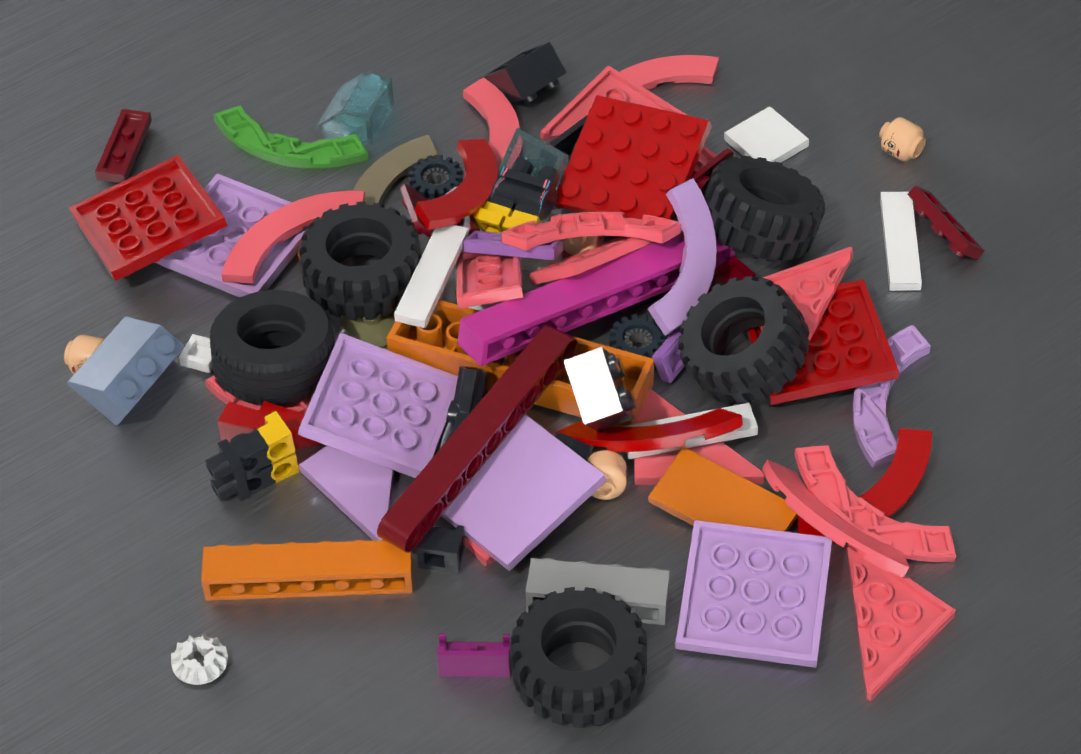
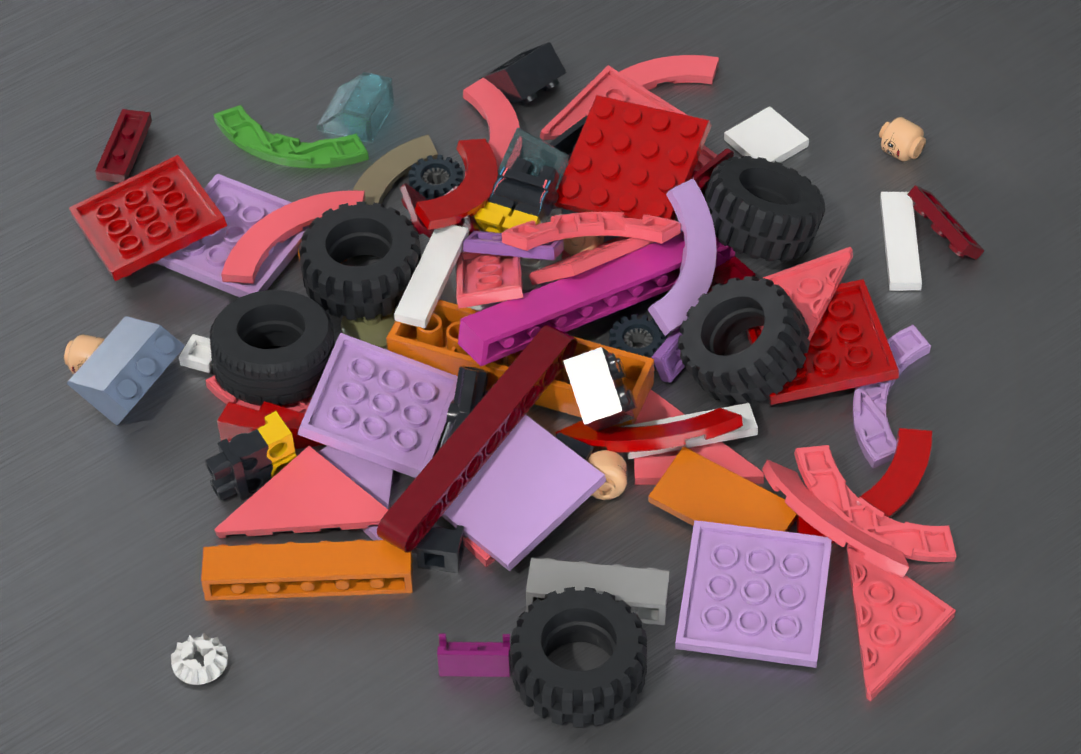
(303, 499): none -> coral tile

